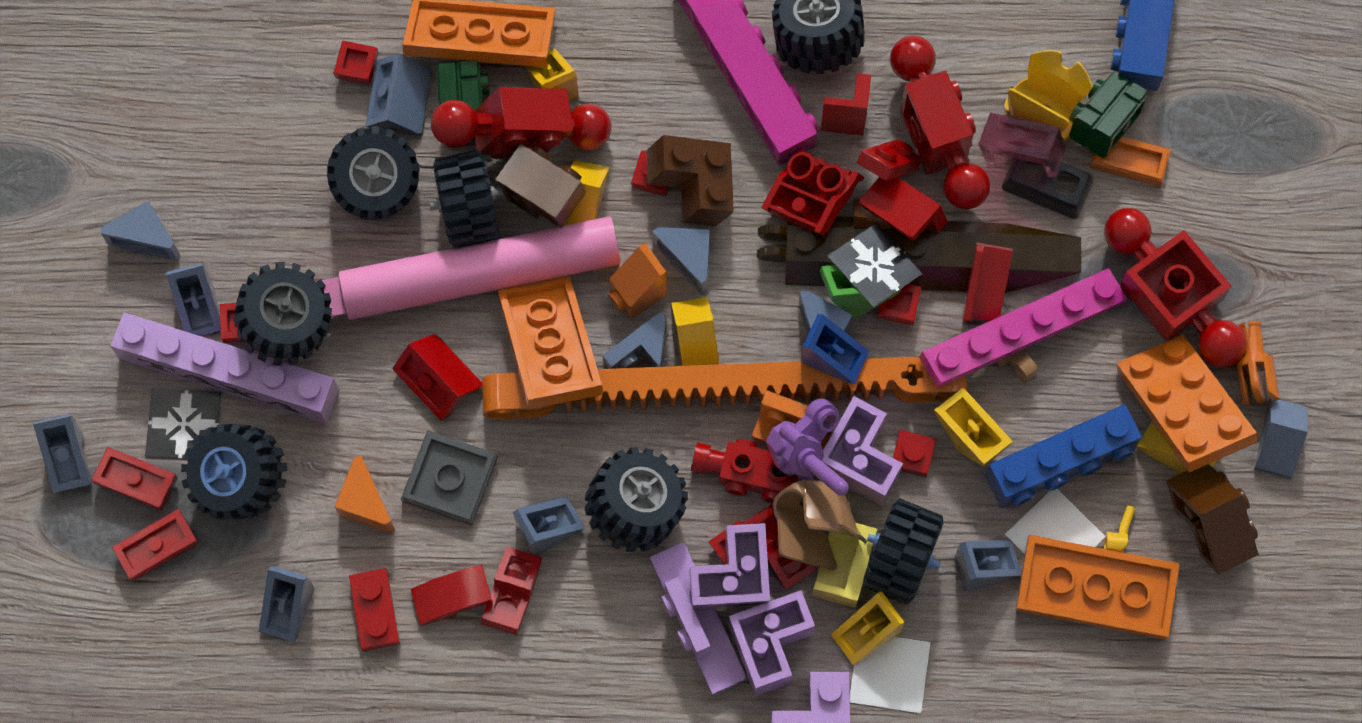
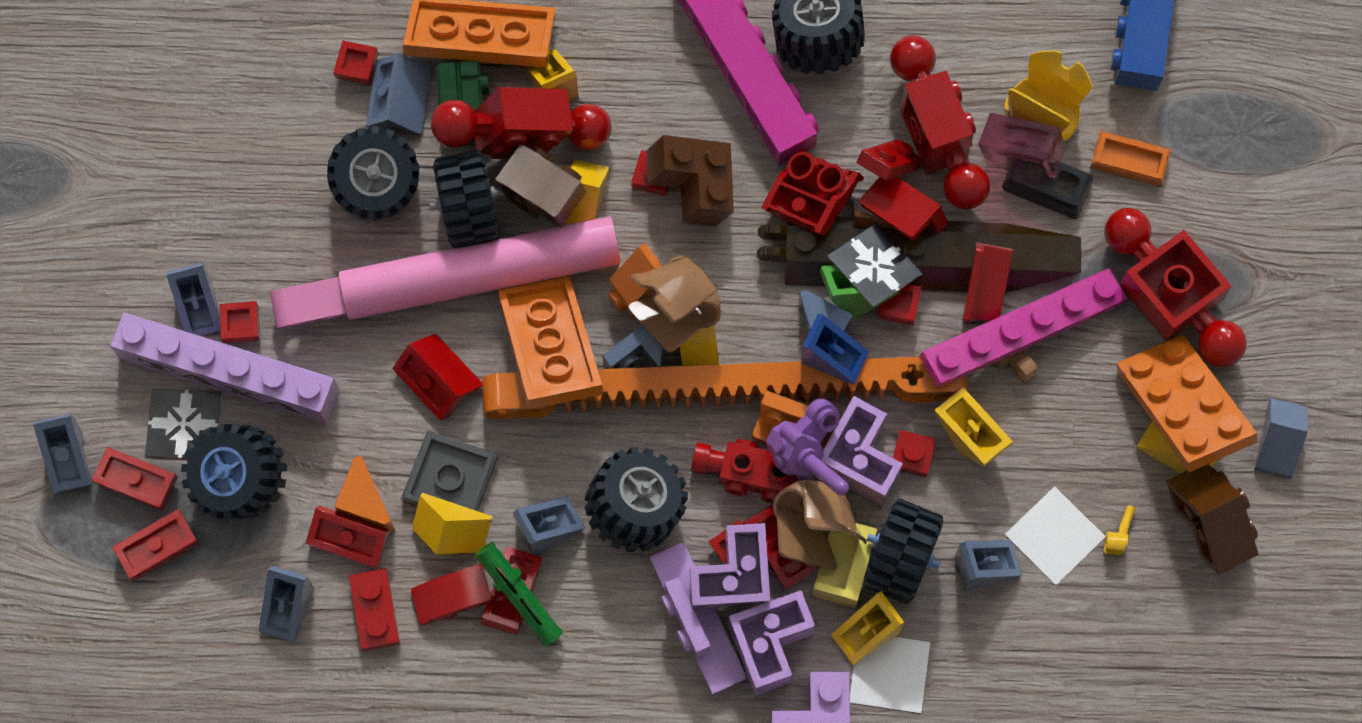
(140, 232): sand blue slope -> none
(282, 313): black wheel -> none
(347, 536): none -> red plate
(449, 526): none -> yellow slope
(492, 558): none -> green pin
(682, 302): none -> medium nougat piece
(686, 251): sand blue slope -> none
(848, 115): red panel -> none
(1063, 456): blue brick -> none
(1097, 587): orange plate -> none
(1107, 114): dark green brick -> none
(1254, 363): orange arm -> none

